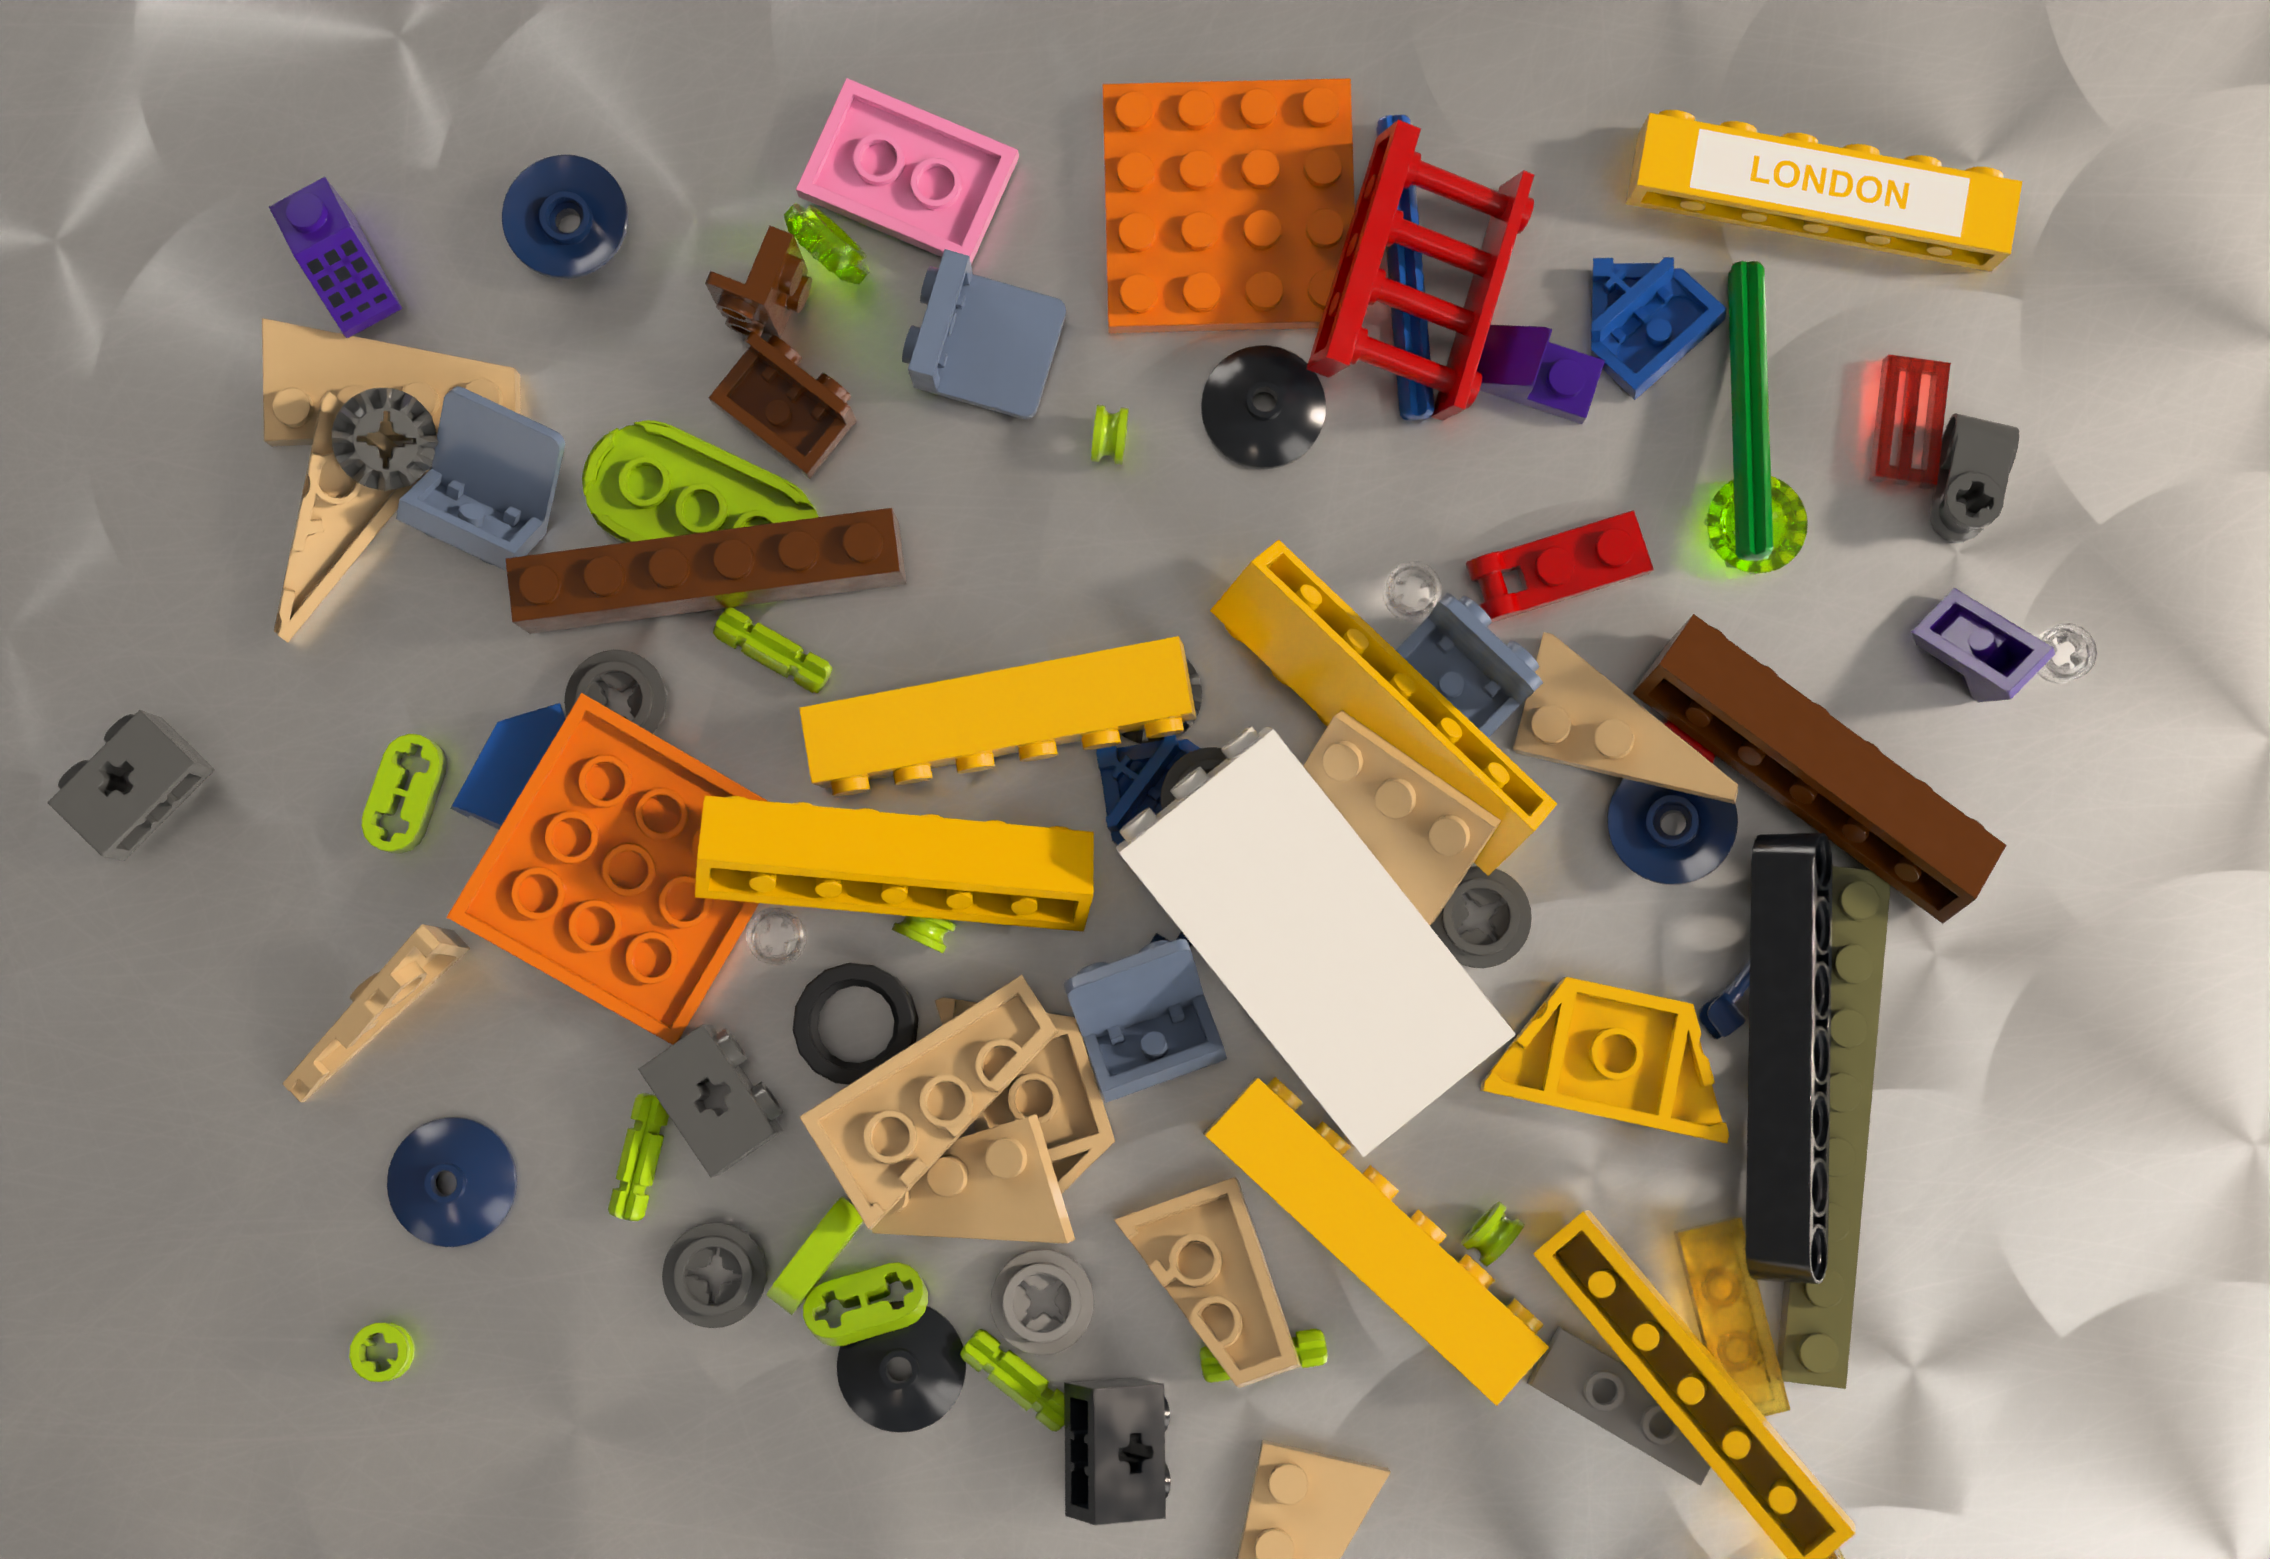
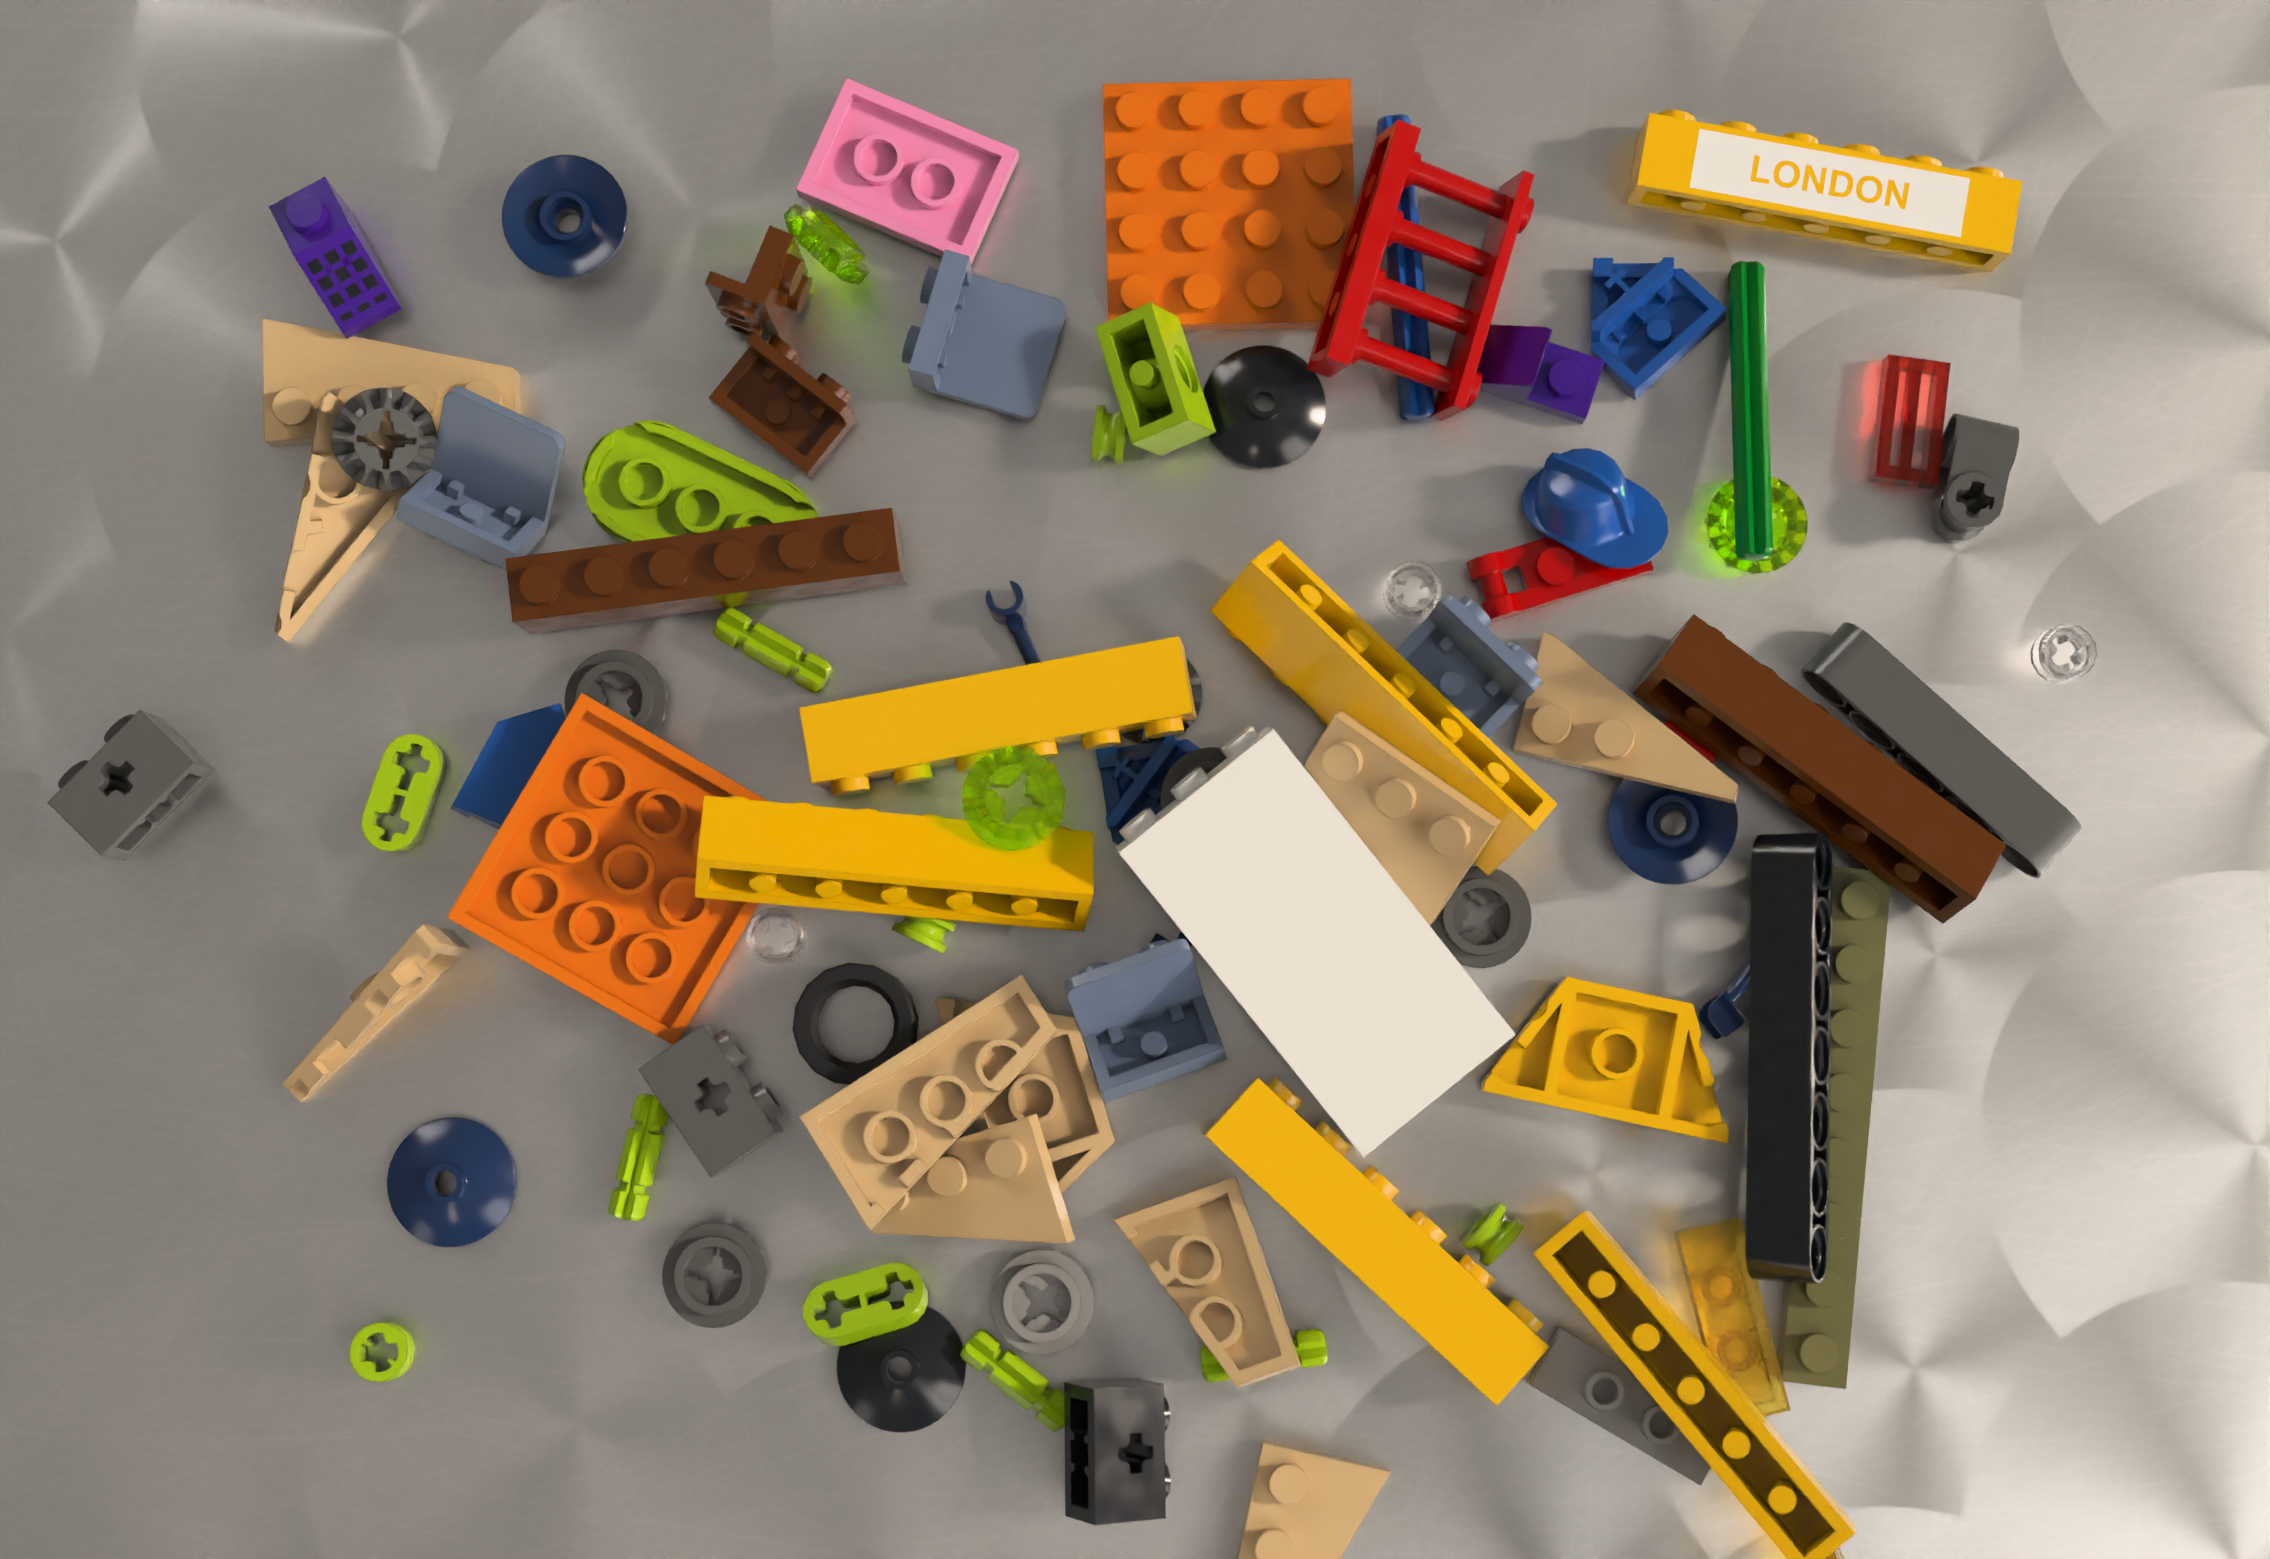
(815, 1256): lime beam -> none
(986, 809): none -> clear neon green gear
(1015, 623): none -> dark blue hand
(1155, 379): none -> lime brick
(1595, 509): none -> blue piece
(1940, 747): none -> dark grey beam
(1982, 646): slope -> none

